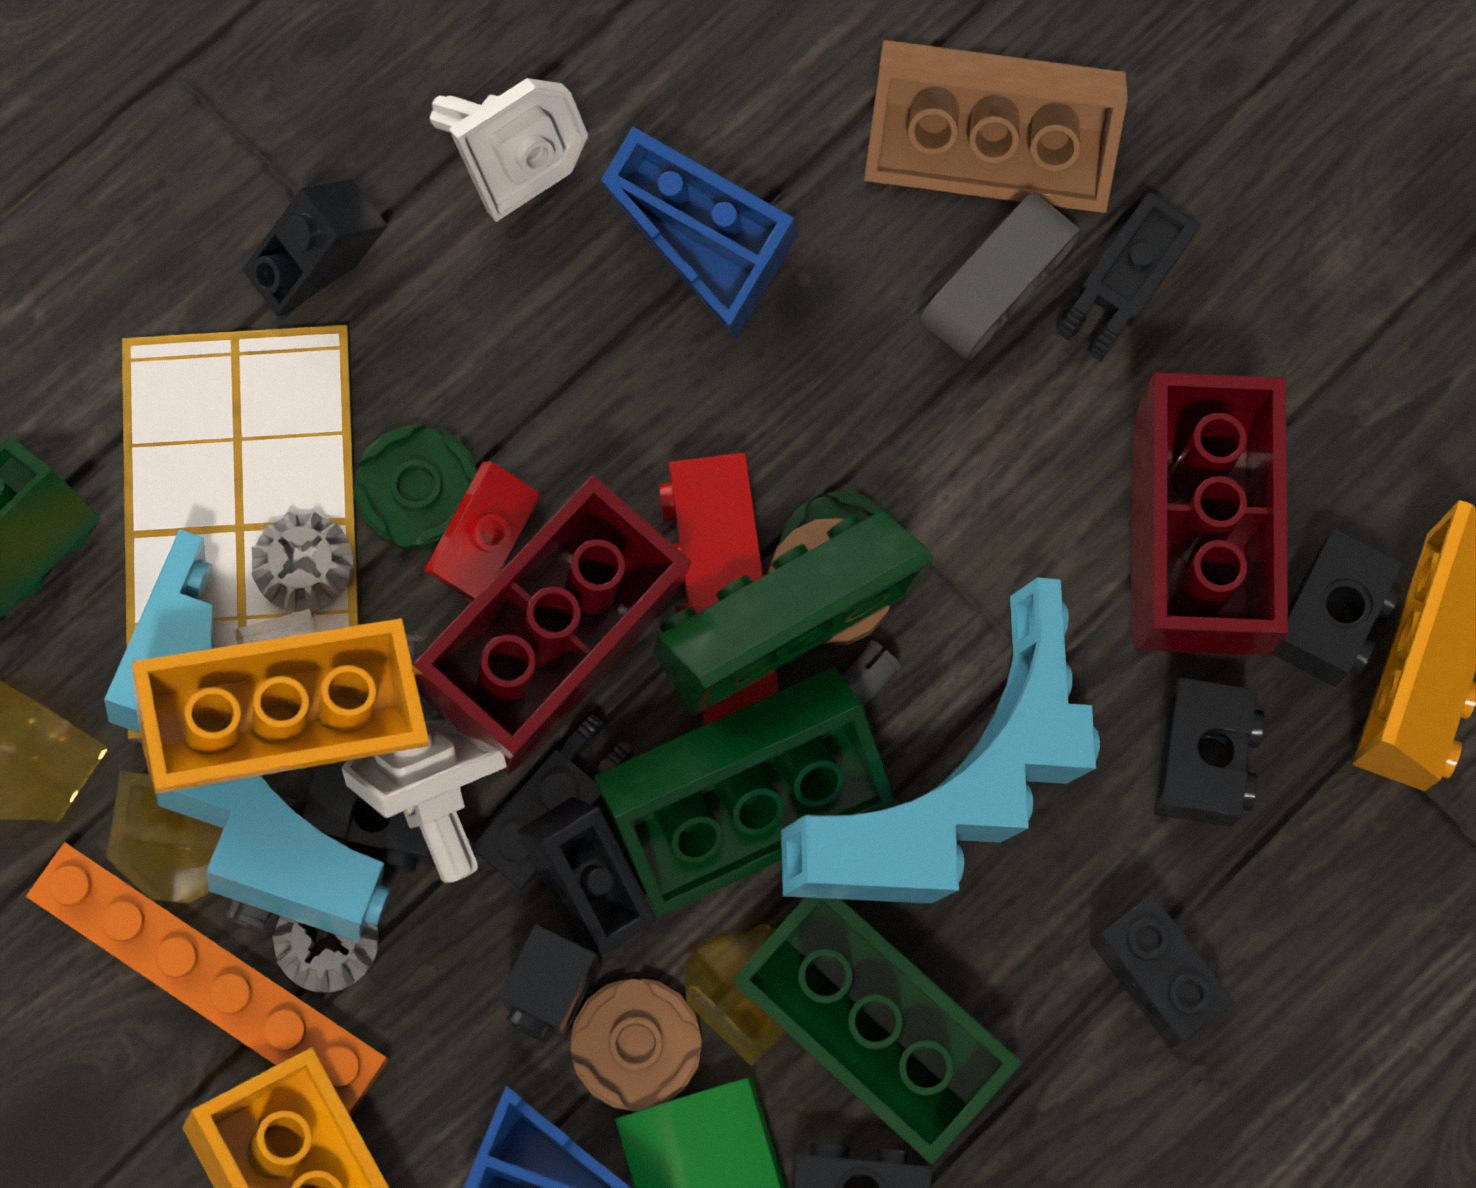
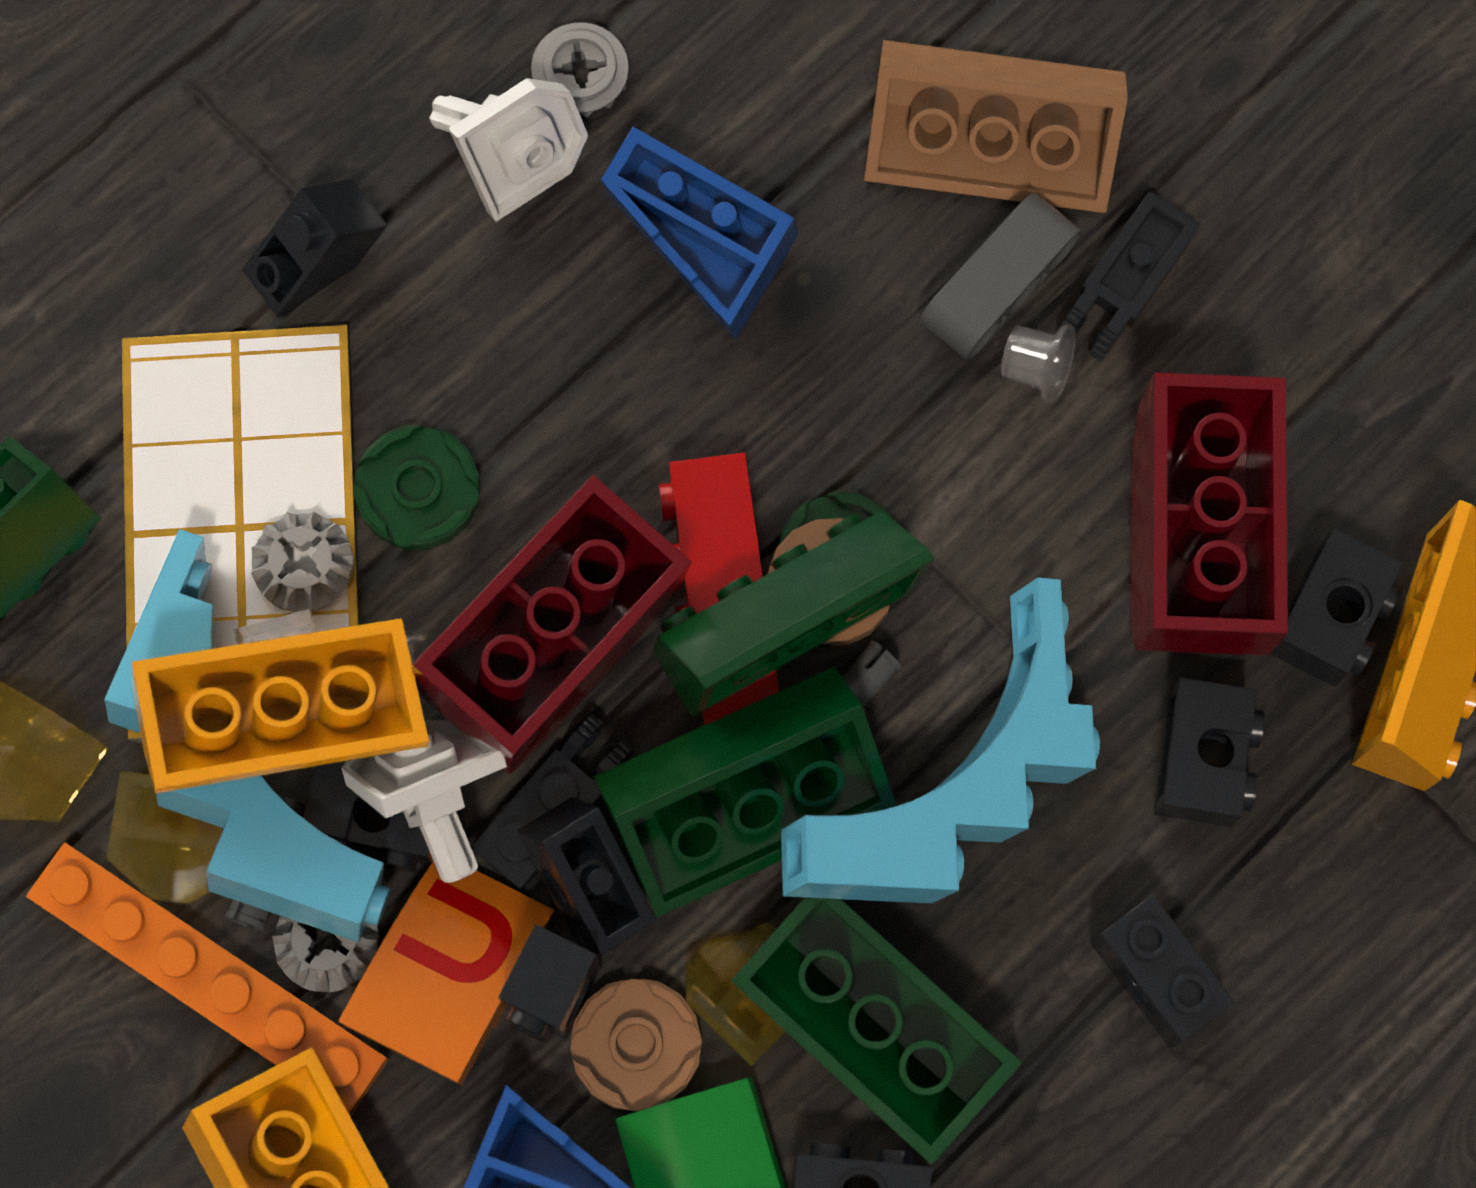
(442, 971): none -> orange slope
(482, 531): red plate -> none
(598, 49): none -> light grey gear
(1039, 359): none -> clear piece

